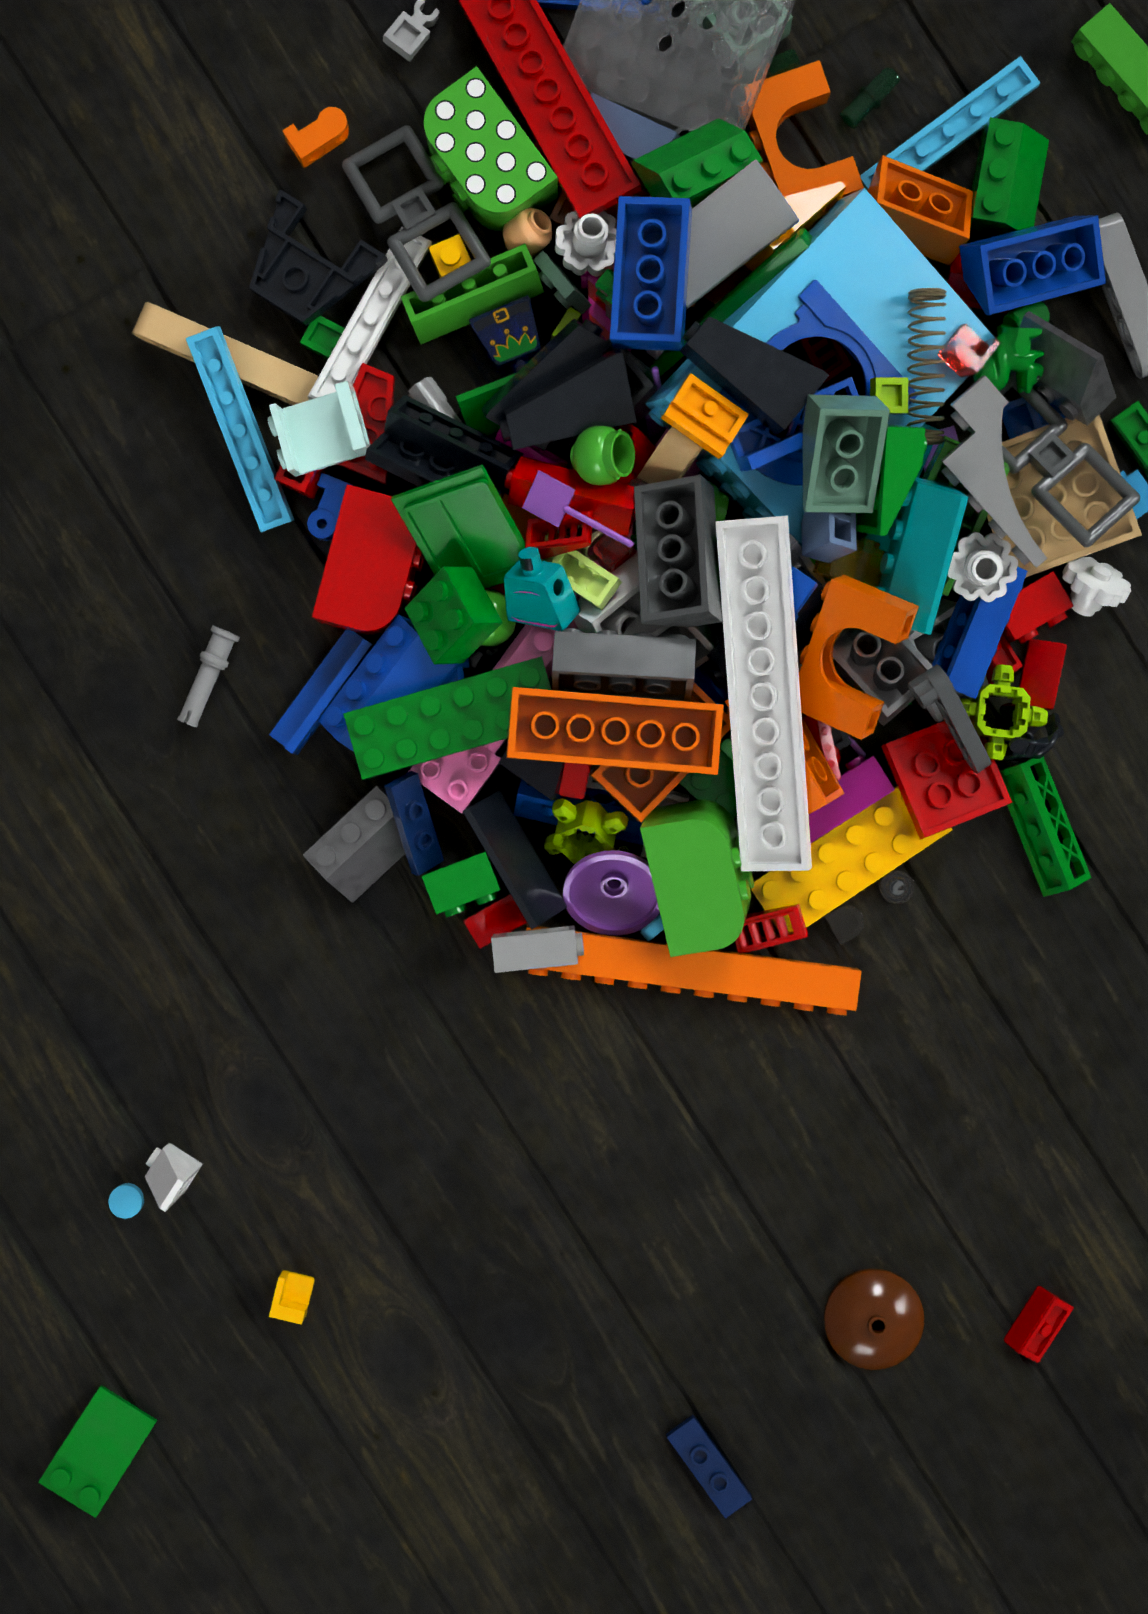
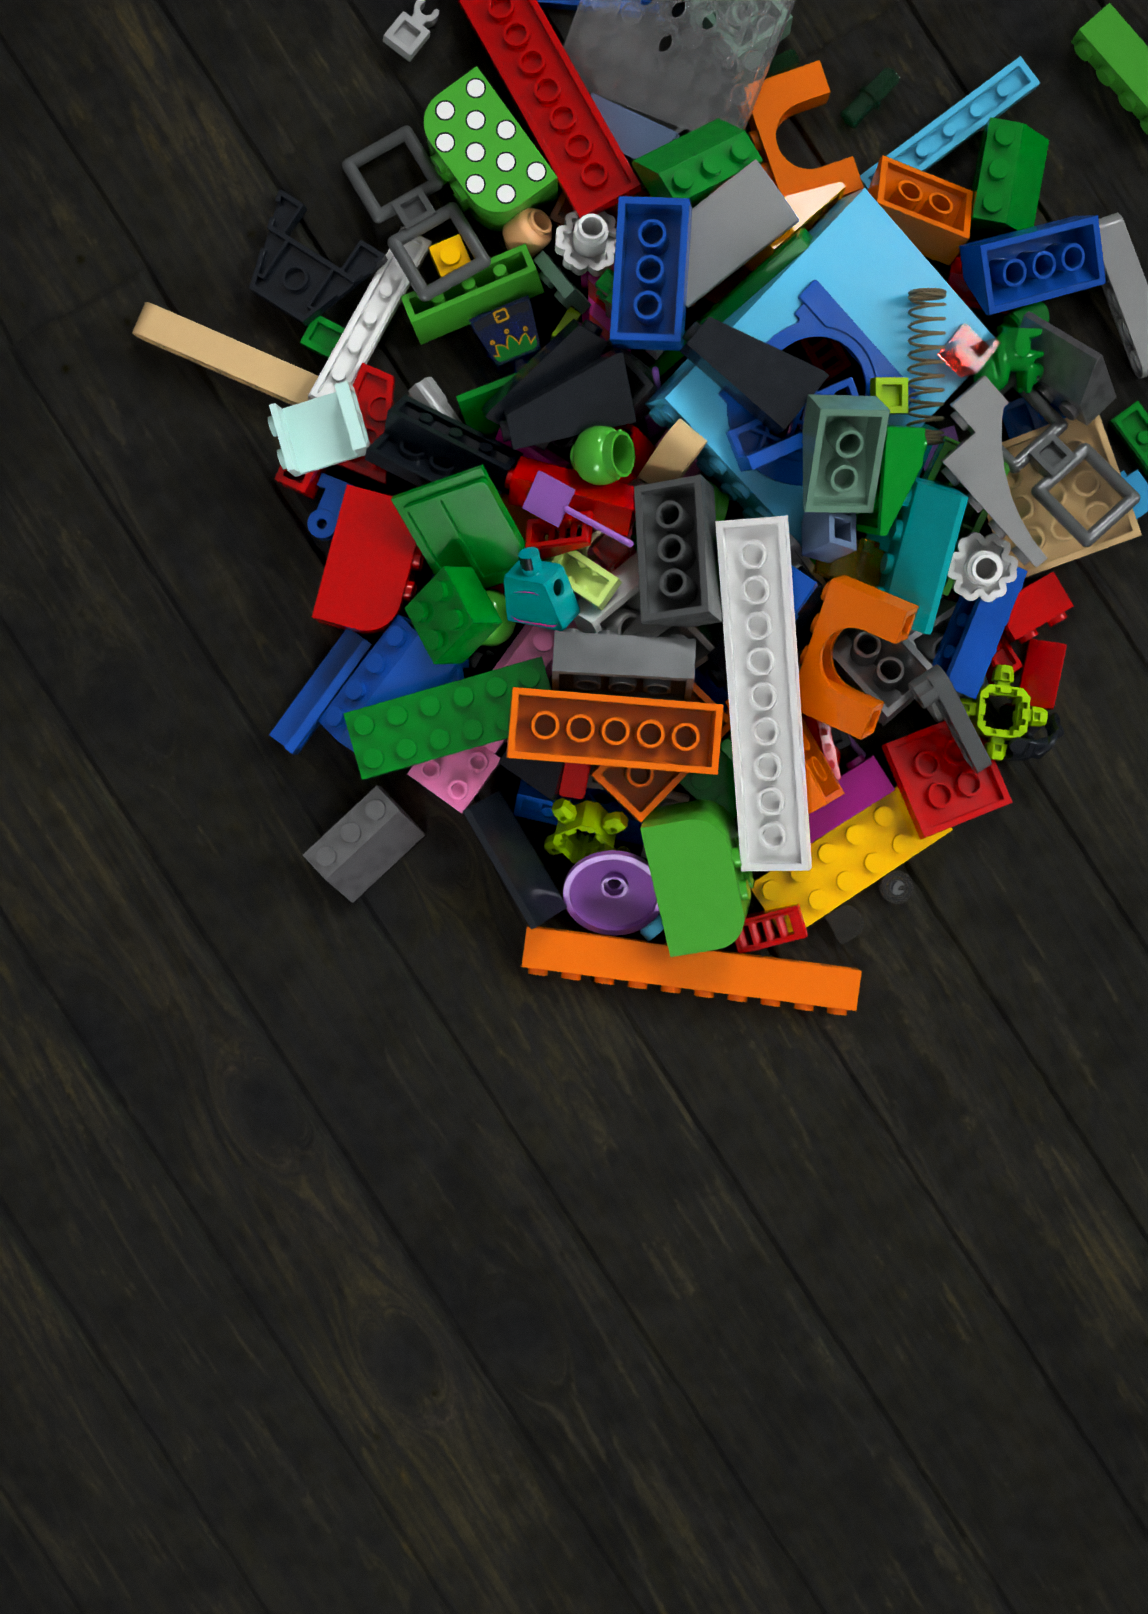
(98, 1451): green slope -> none
(126, 1200): medium azure tile -> none
(170, 1174): white slope -> none
(213, 661): light grey pin -> none
(239, 428): medium azure plate -> none
(292, 1297): yellow panel -> none
(319, 136): orange leg -> none
(414, 823): dark blue plate -> none
(462, 883): green brick -> none
(496, 918): red slope -> none
(536, 948): light grey window -> none
(704, 416): light orange plate -> none
(709, 1466): dark blue plate -> none
(871, 1297): reddish brown dish -> none
(1038, 1324): red slope -> none
(1040, 828): green fence -> none
(1094, 585): white plant -> none

